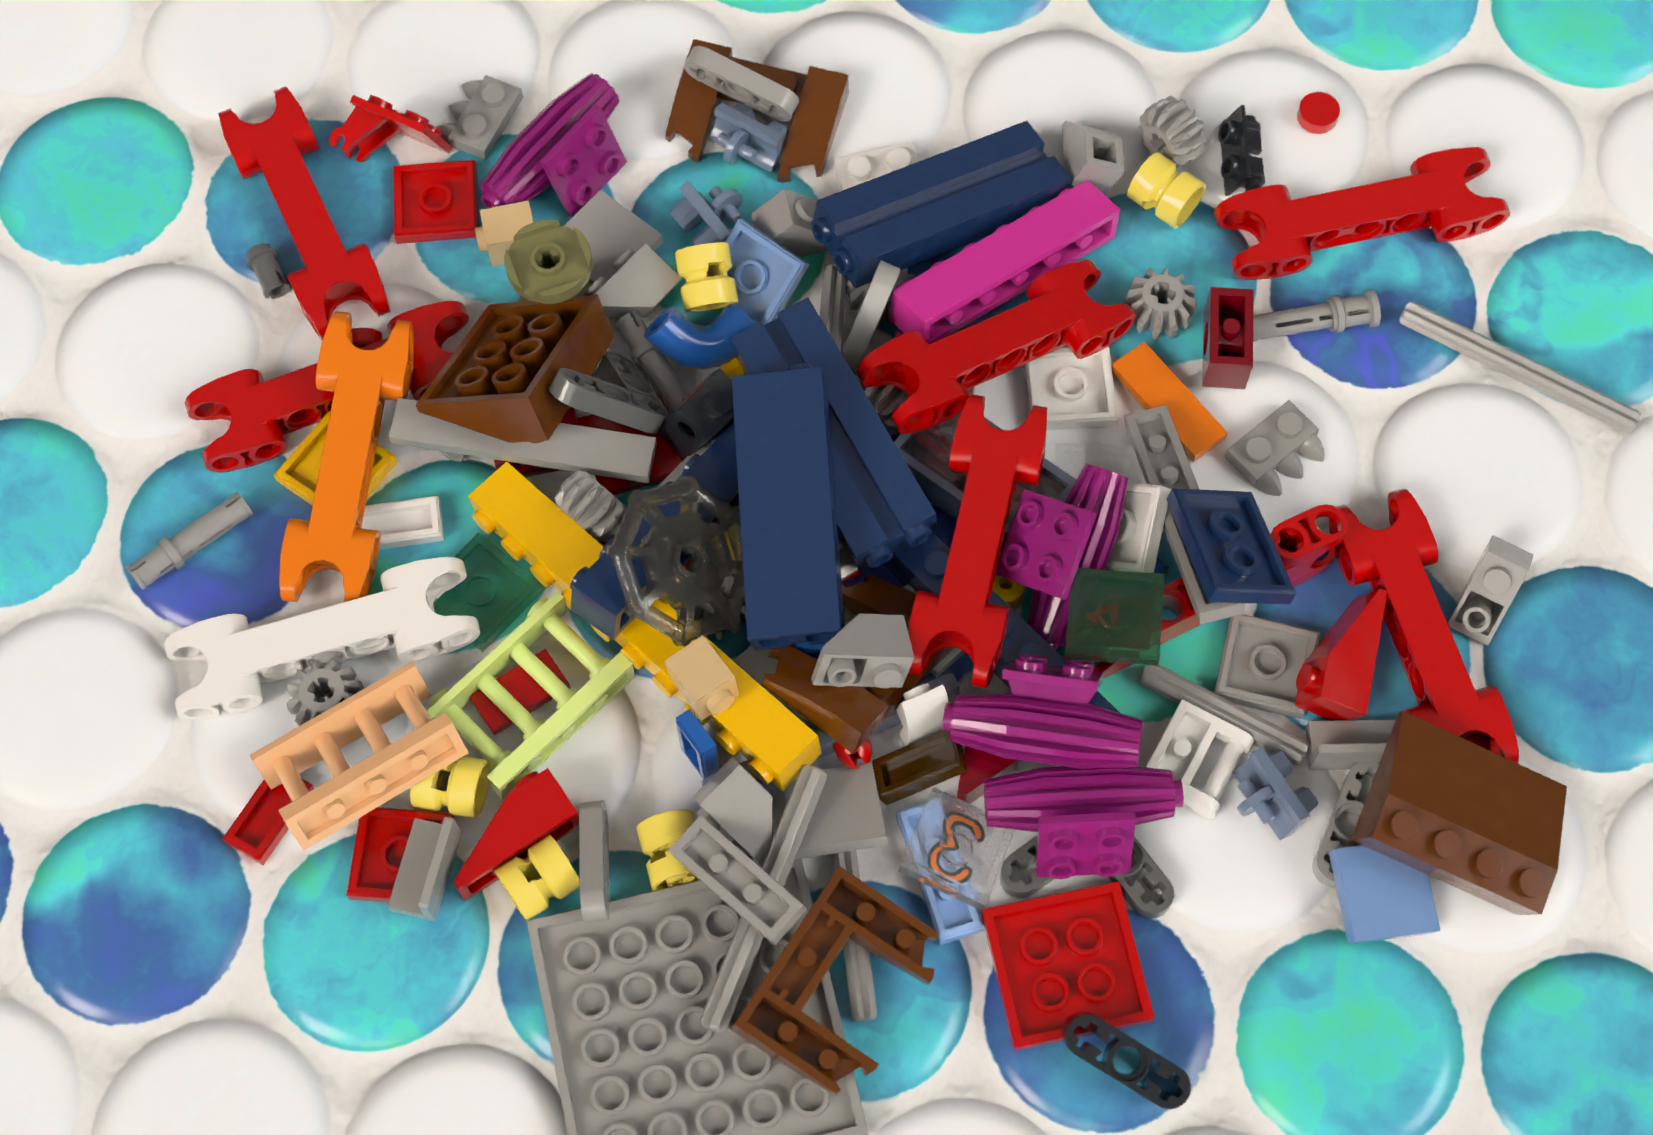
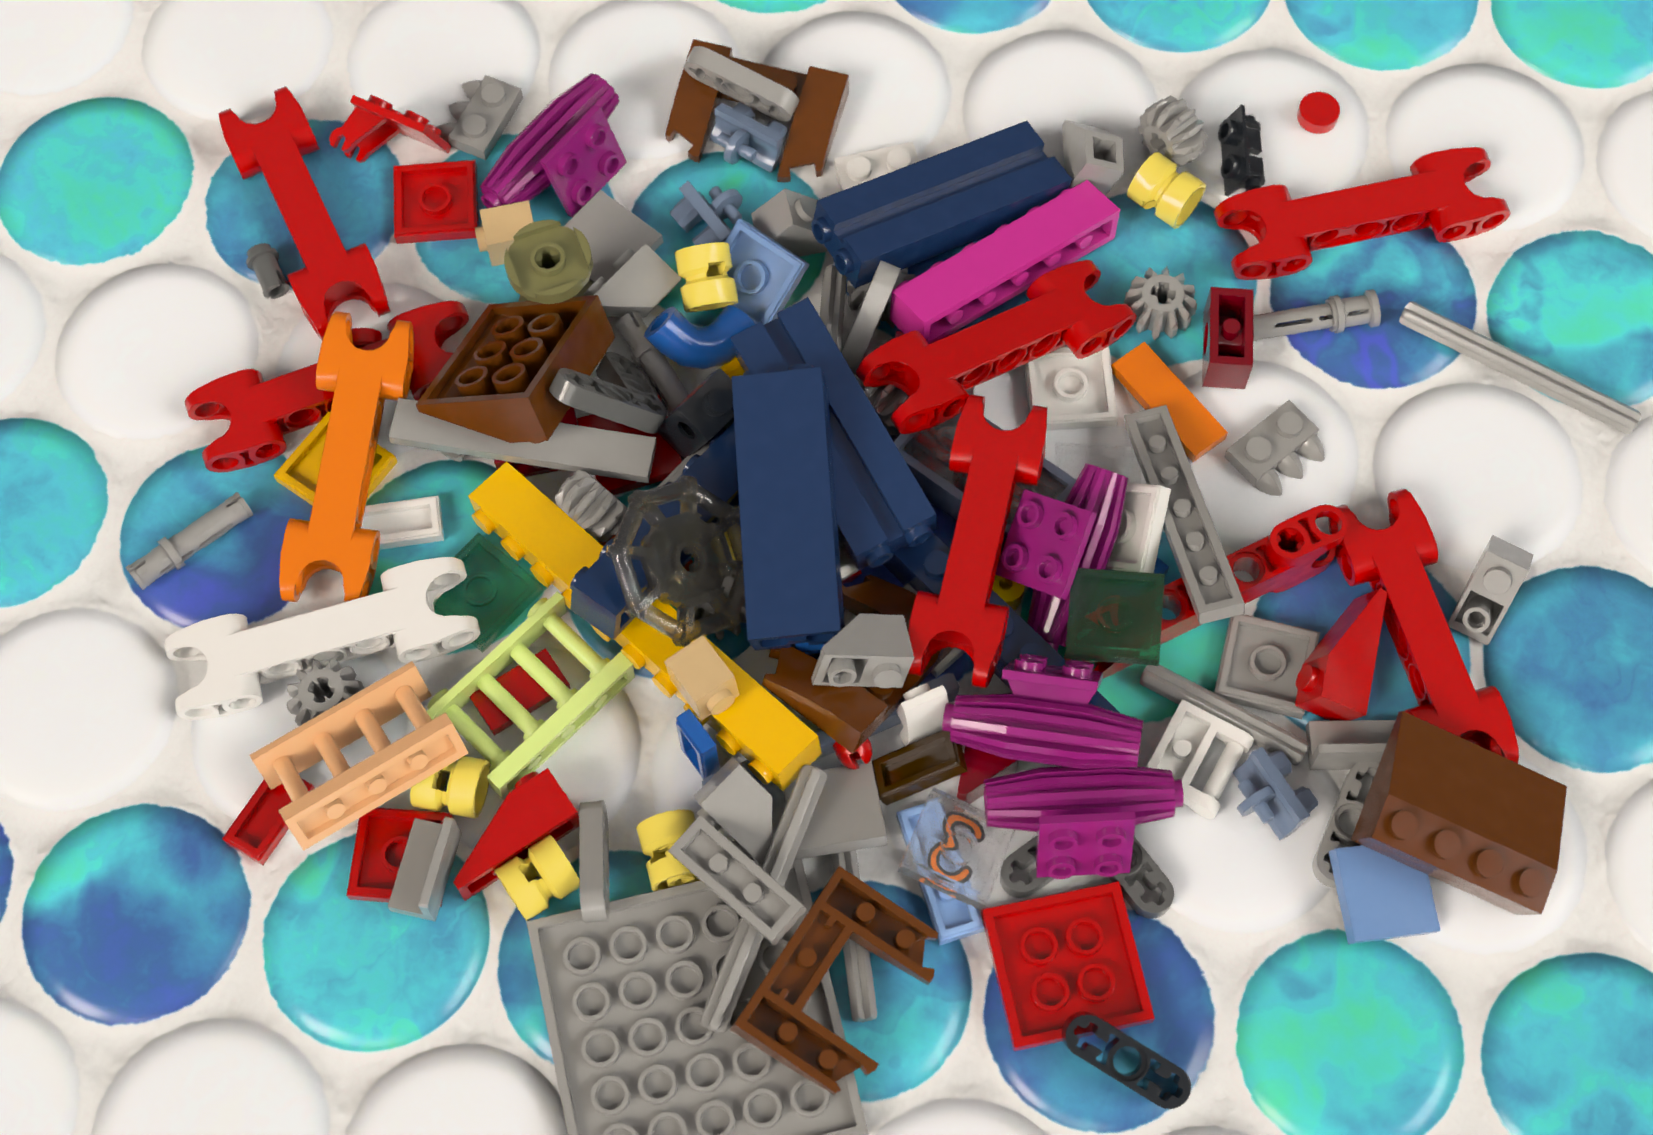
(1230, 547): dark blue tile -> none

